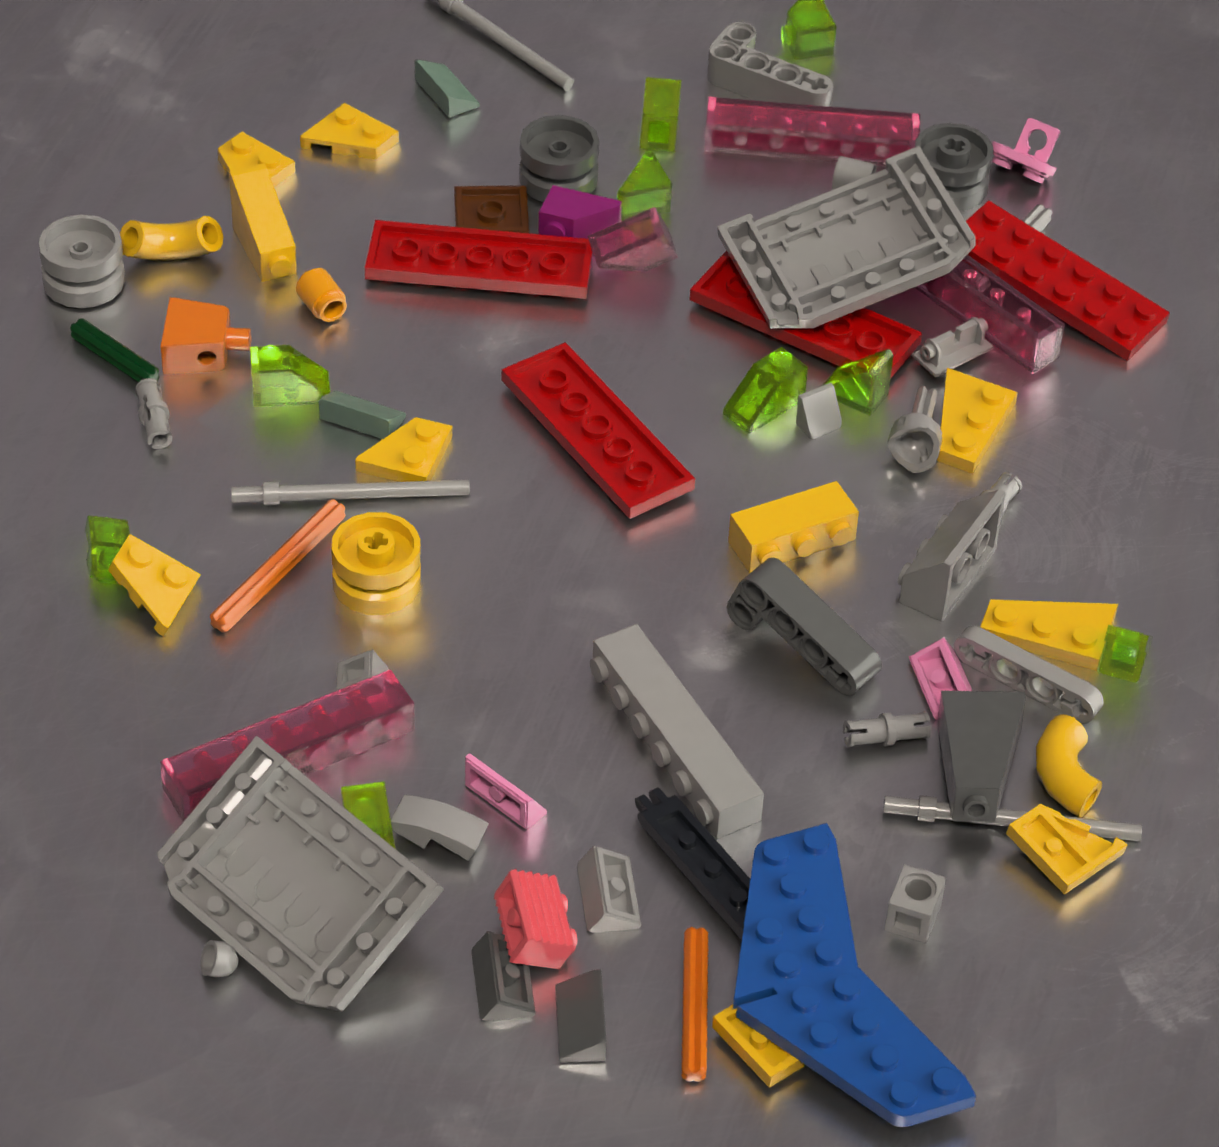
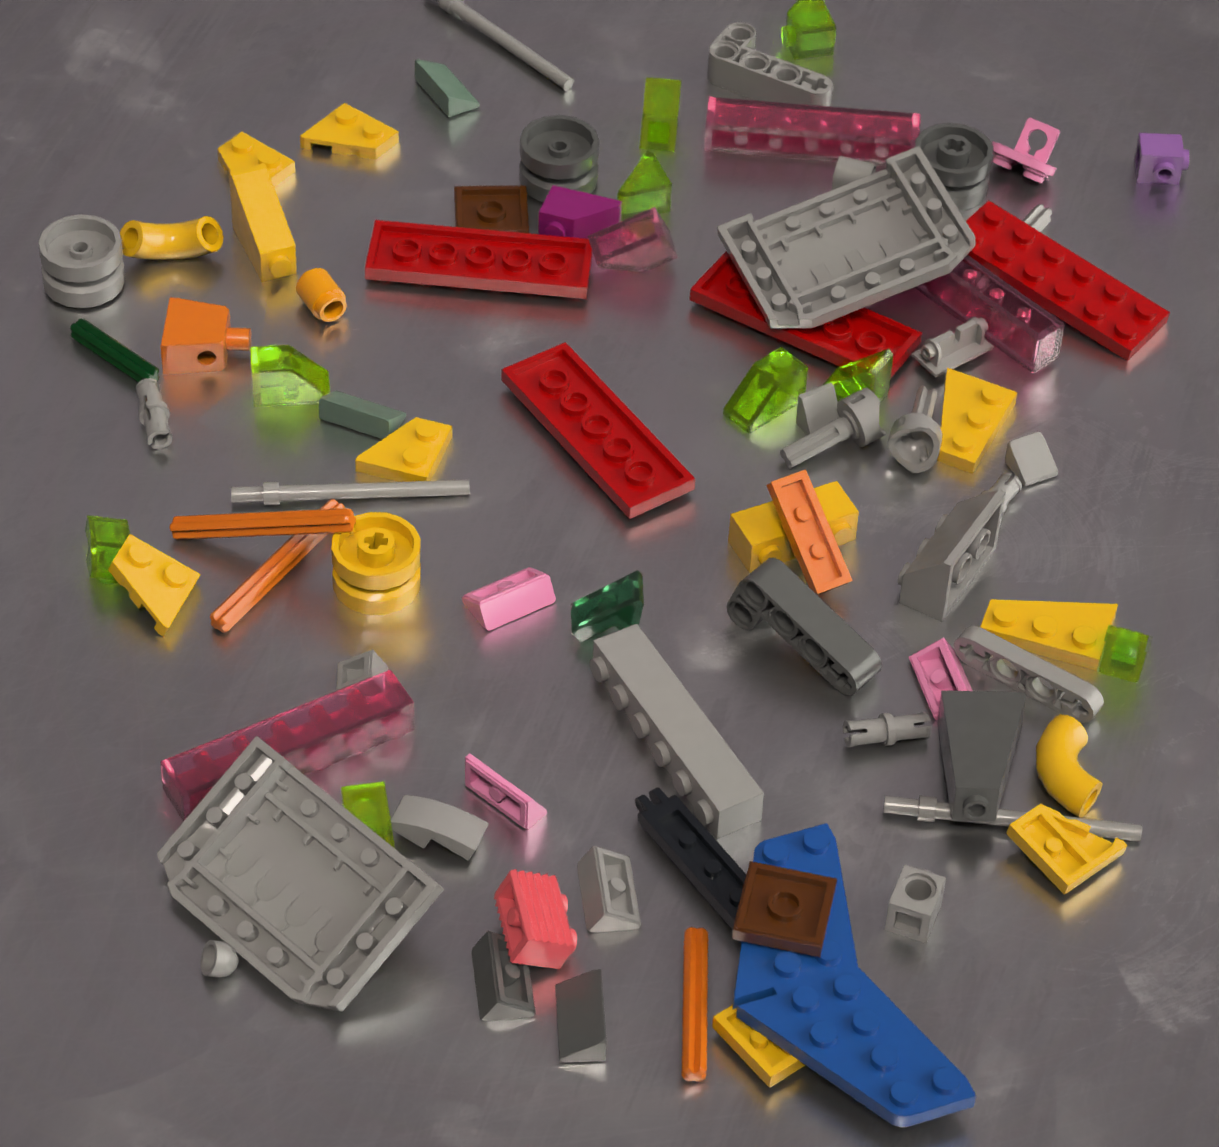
(263, 524): none -> orange axle
(510, 598): none -> bright pink slope
(613, 605): none -> clear green slope
(784, 909): none -> reddish brown tile
(809, 532): none -> orange plate
(857, 421): none -> light grey piece
(1030, 459): none -> light grey slope
(1160, 158): none -> medium lavender brick

